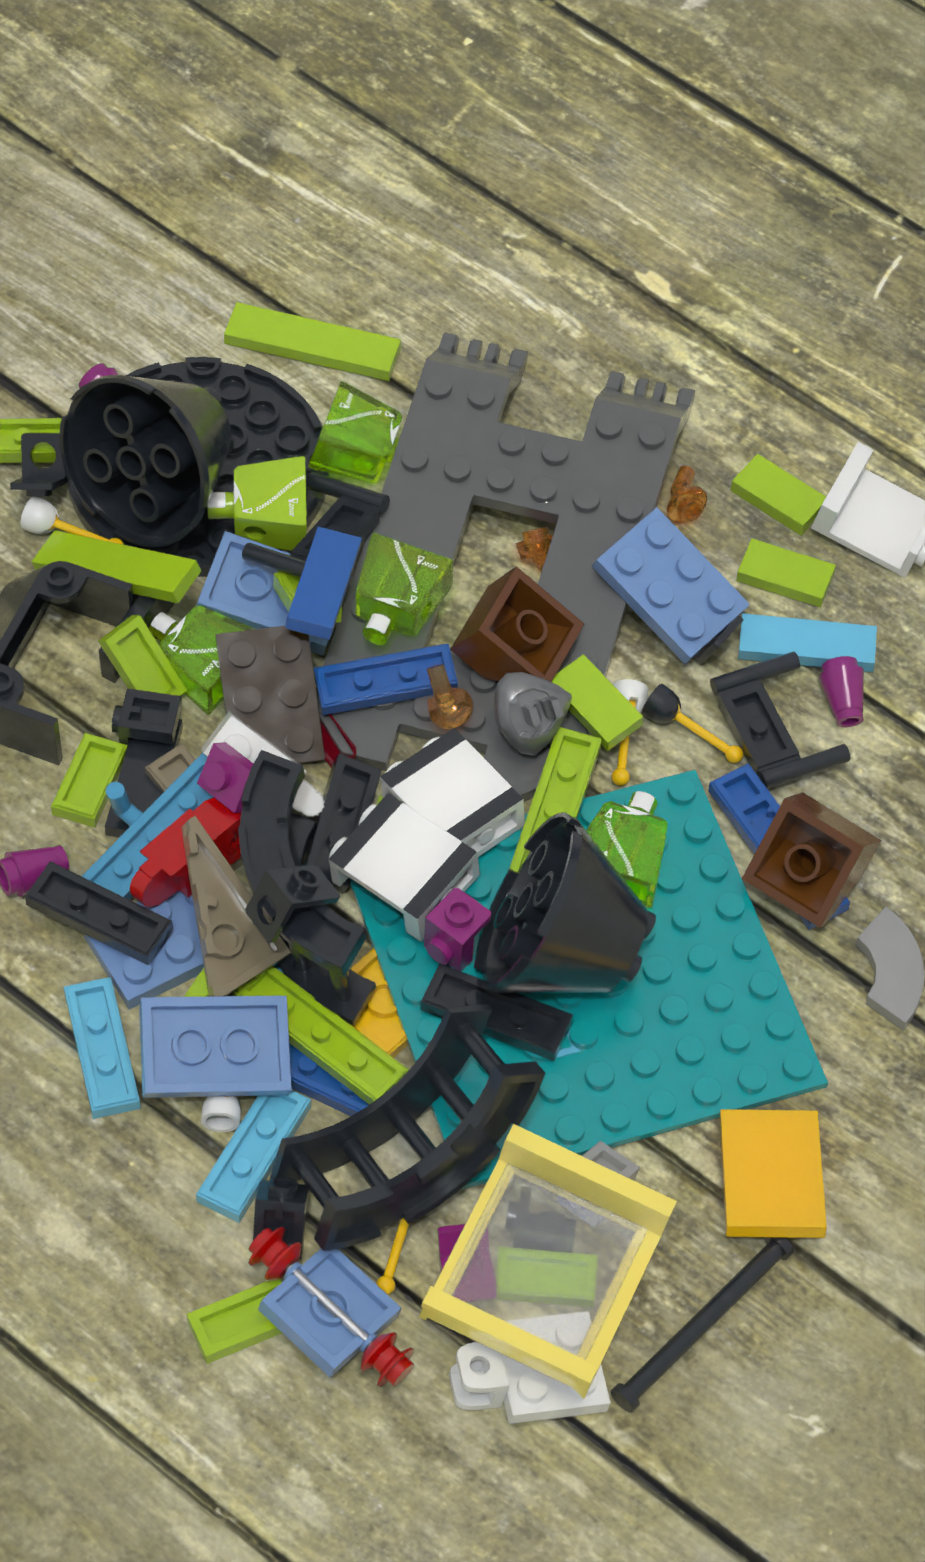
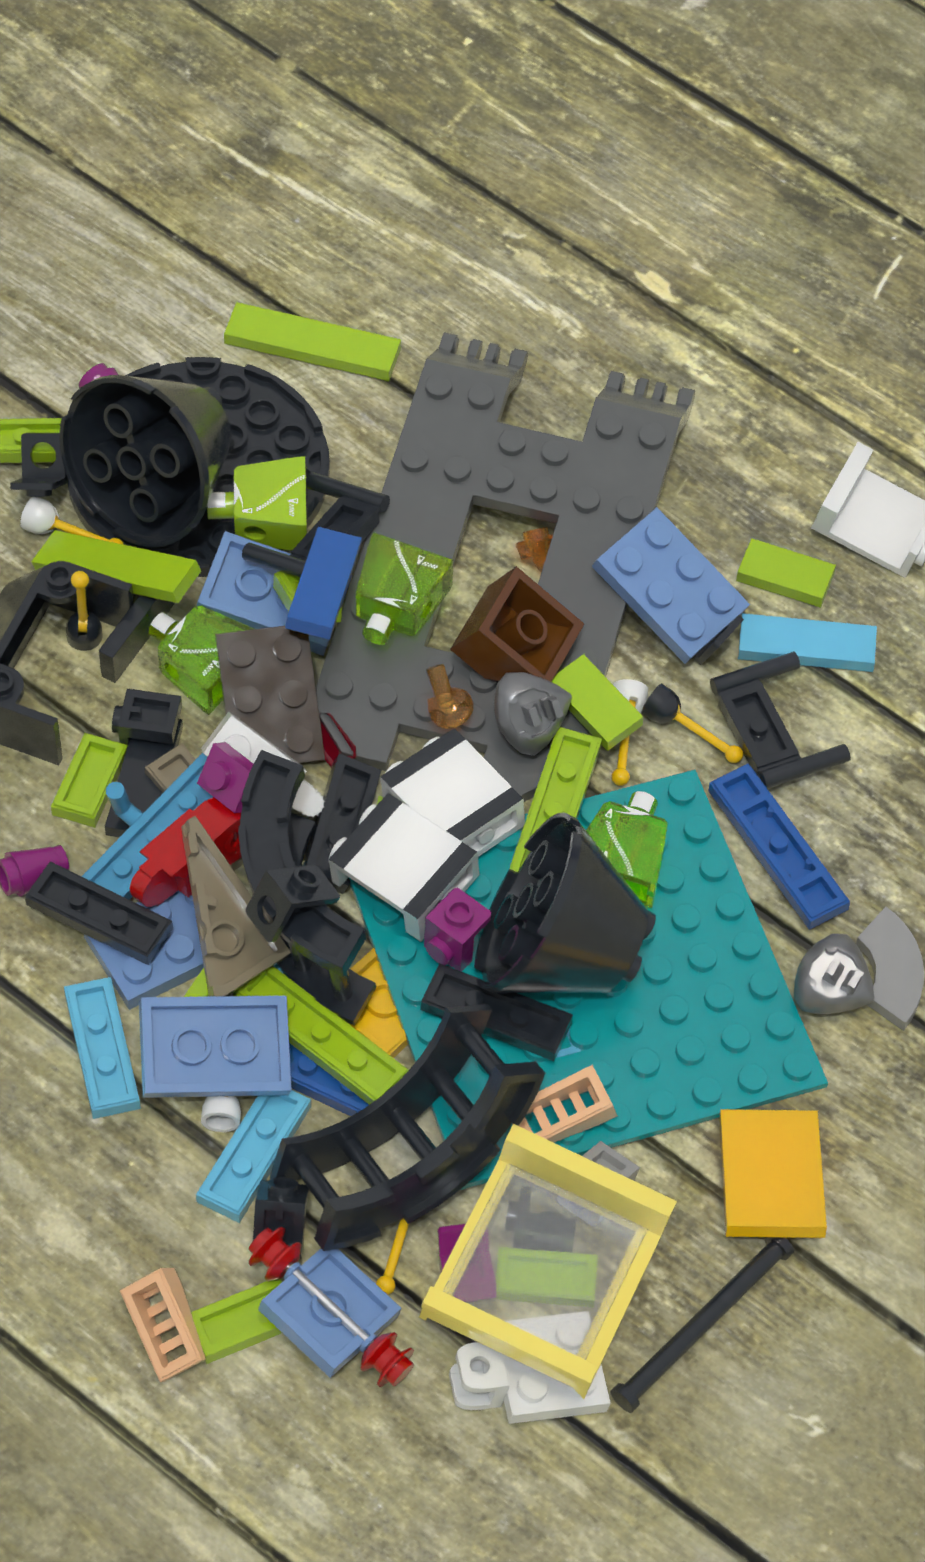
(82, 620): none -> hinge
(140, 658): lime tile -> none
(142, 1313): none -> light nougat slope
(356, 436): clear neon green torso -> none
(381, 679): blue tile -> none
(584, 1118): none -> light nougat slope
(686, 500): clear orange plate -> none
(778, 494): lime tile -> none
(810, 858): reddish brown slope -> none
(833, 977): none -> flat silver piece
(844, 689): magenta cone -> none

